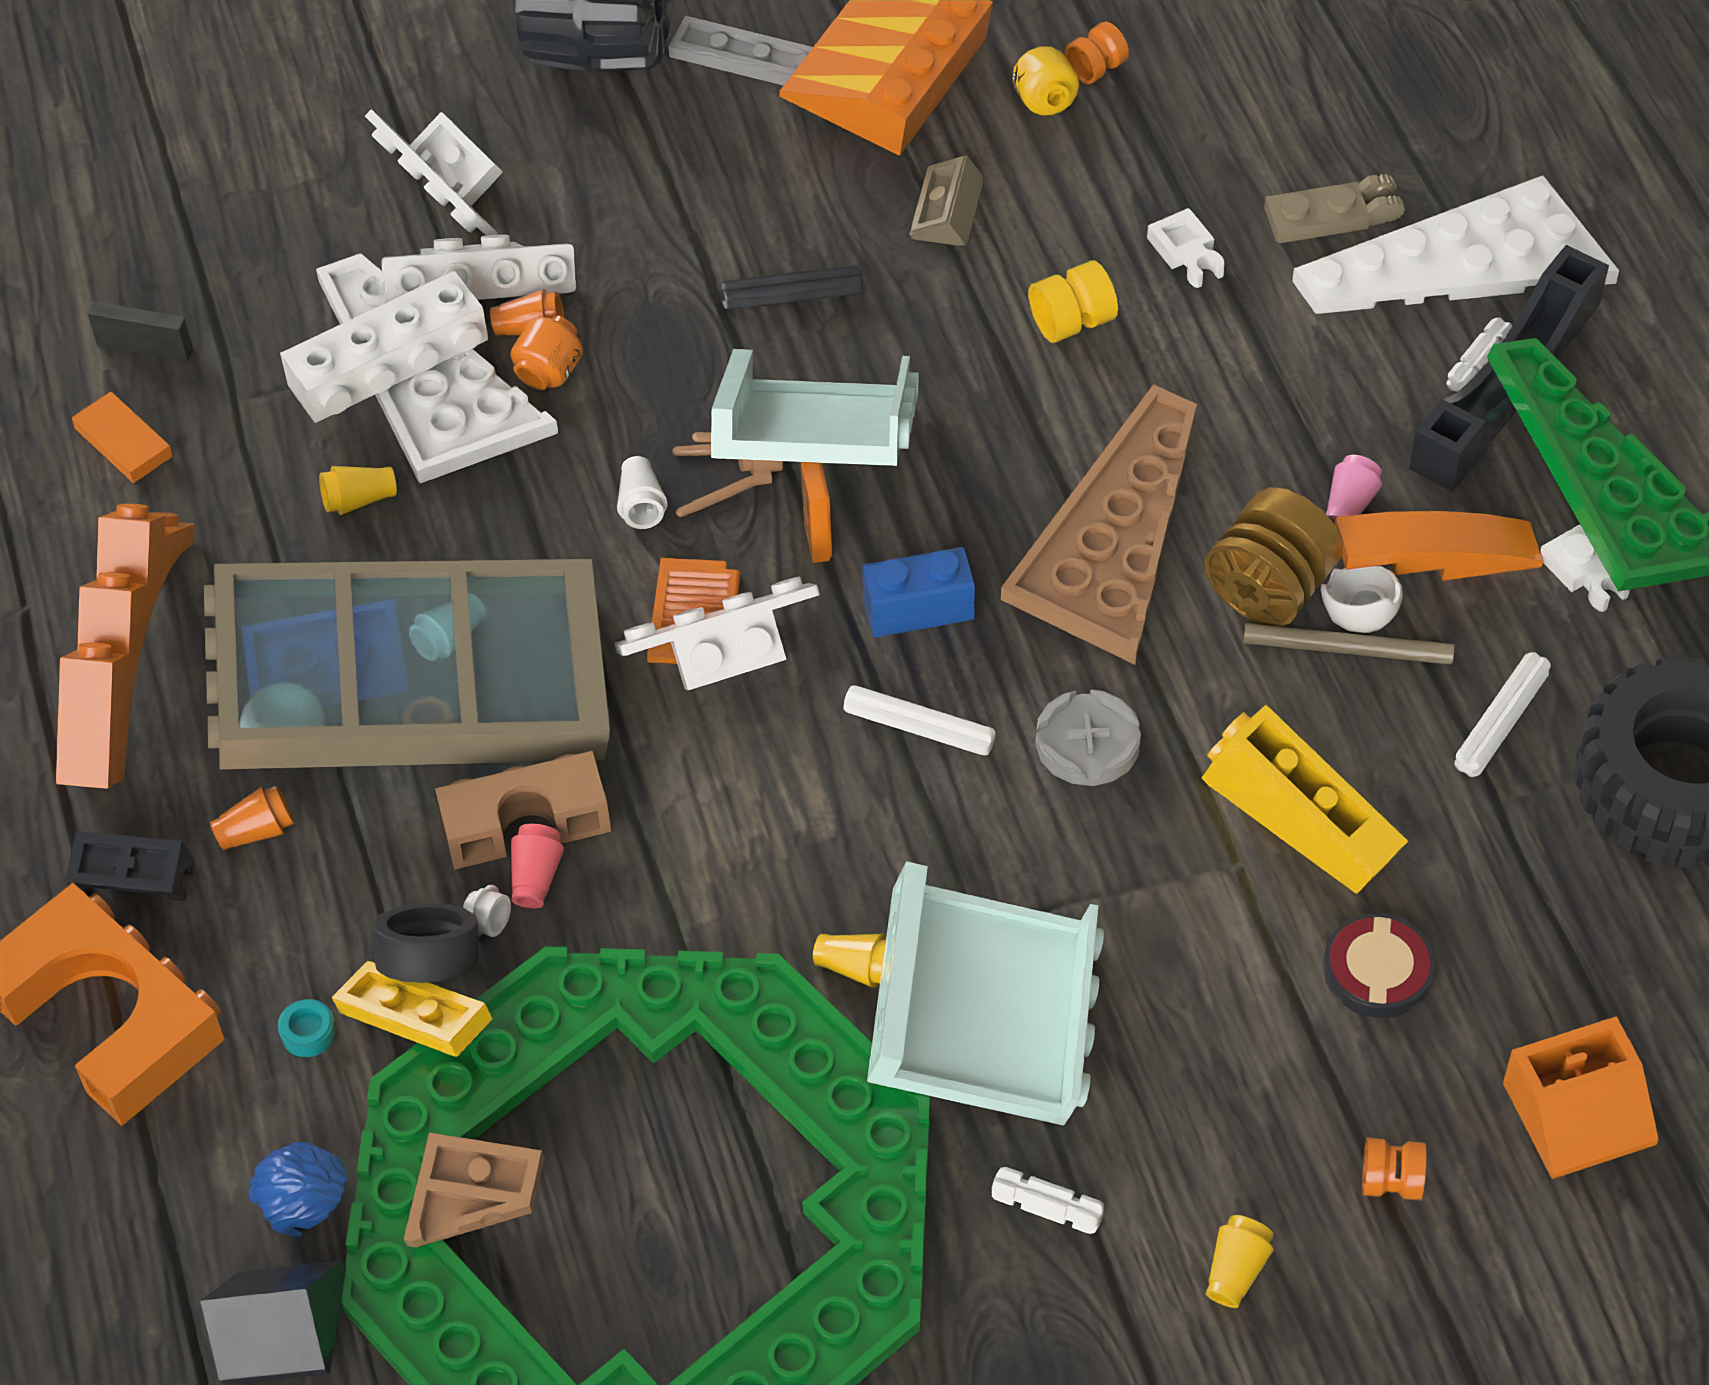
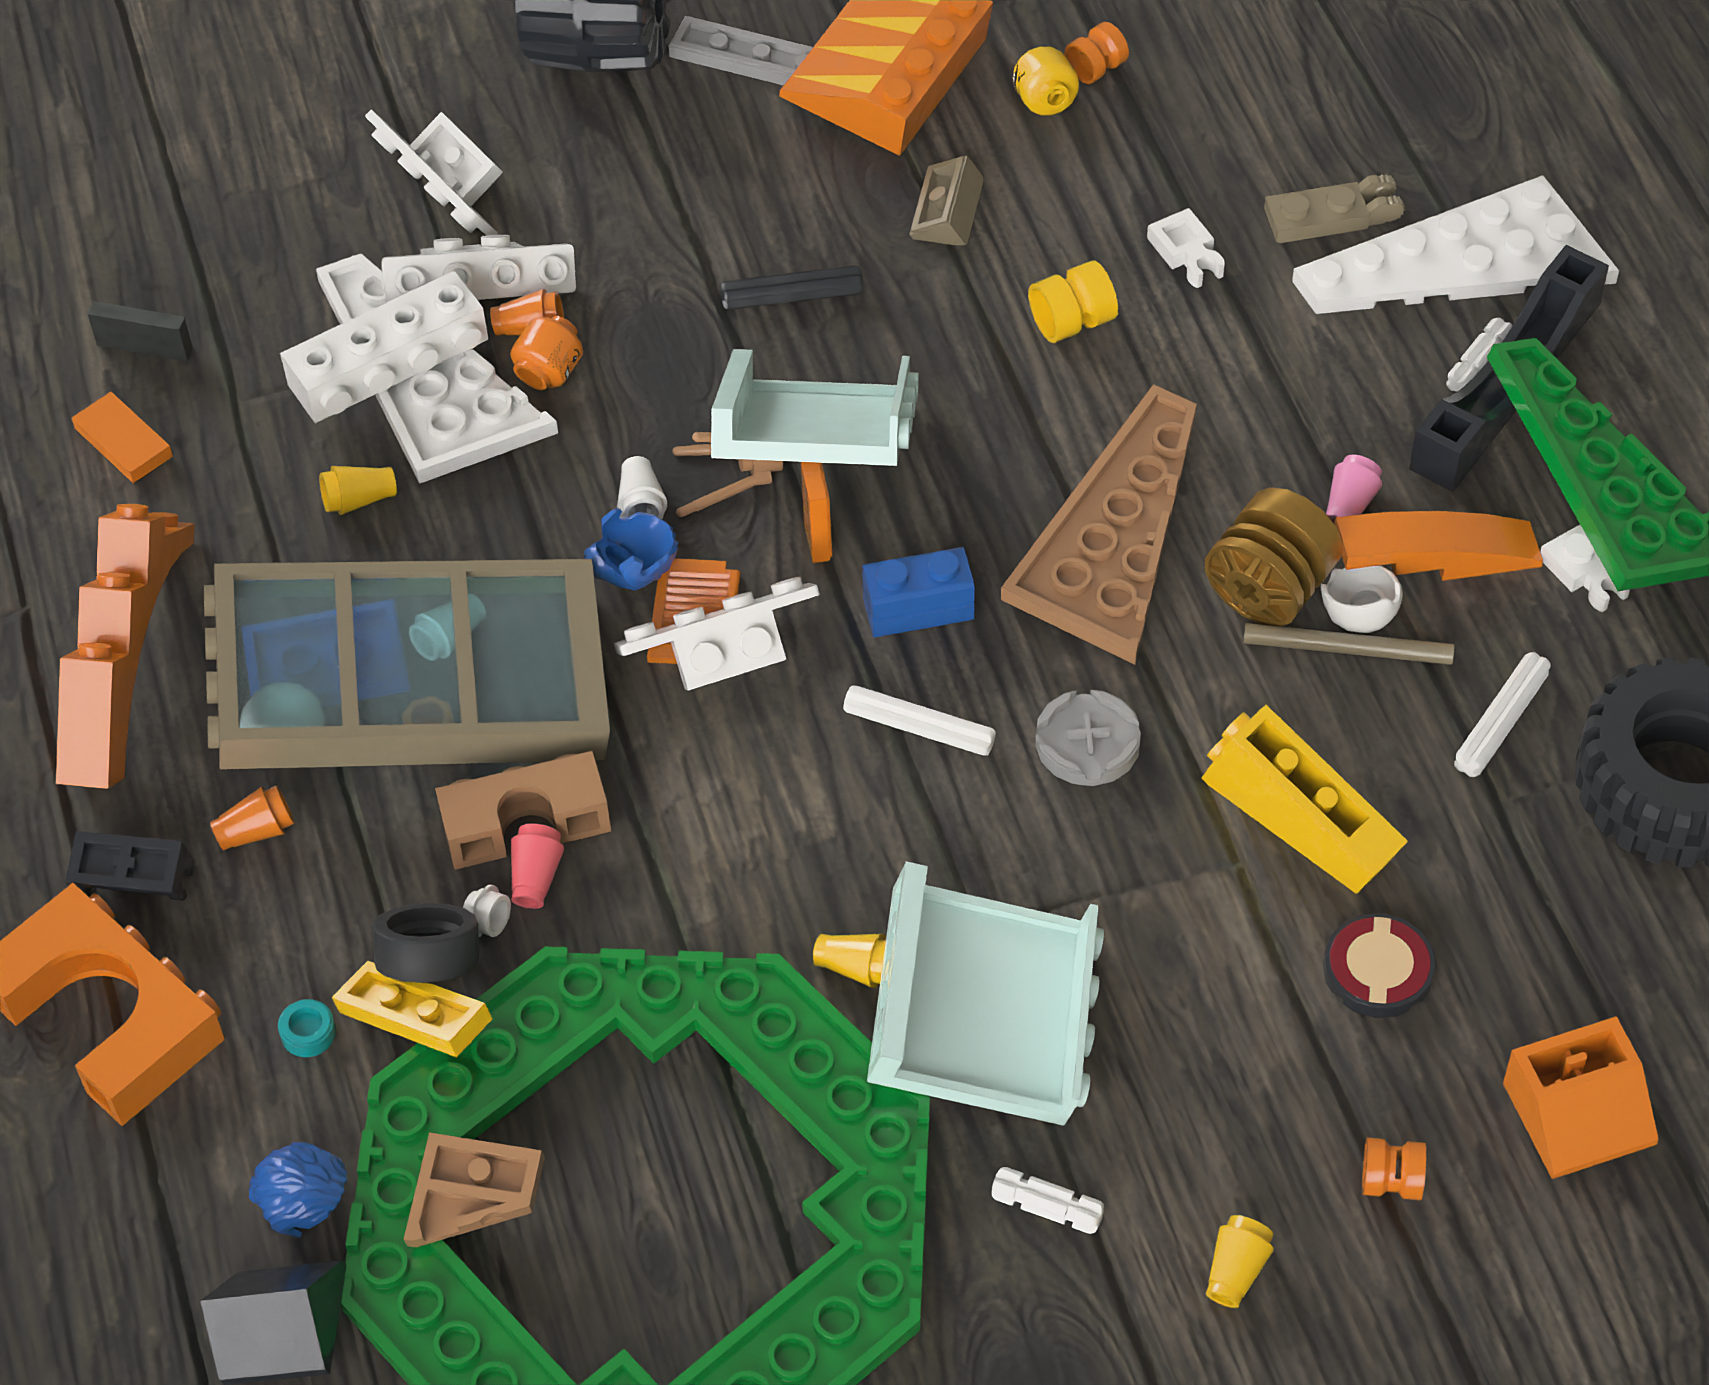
(632, 549): none -> blue hair

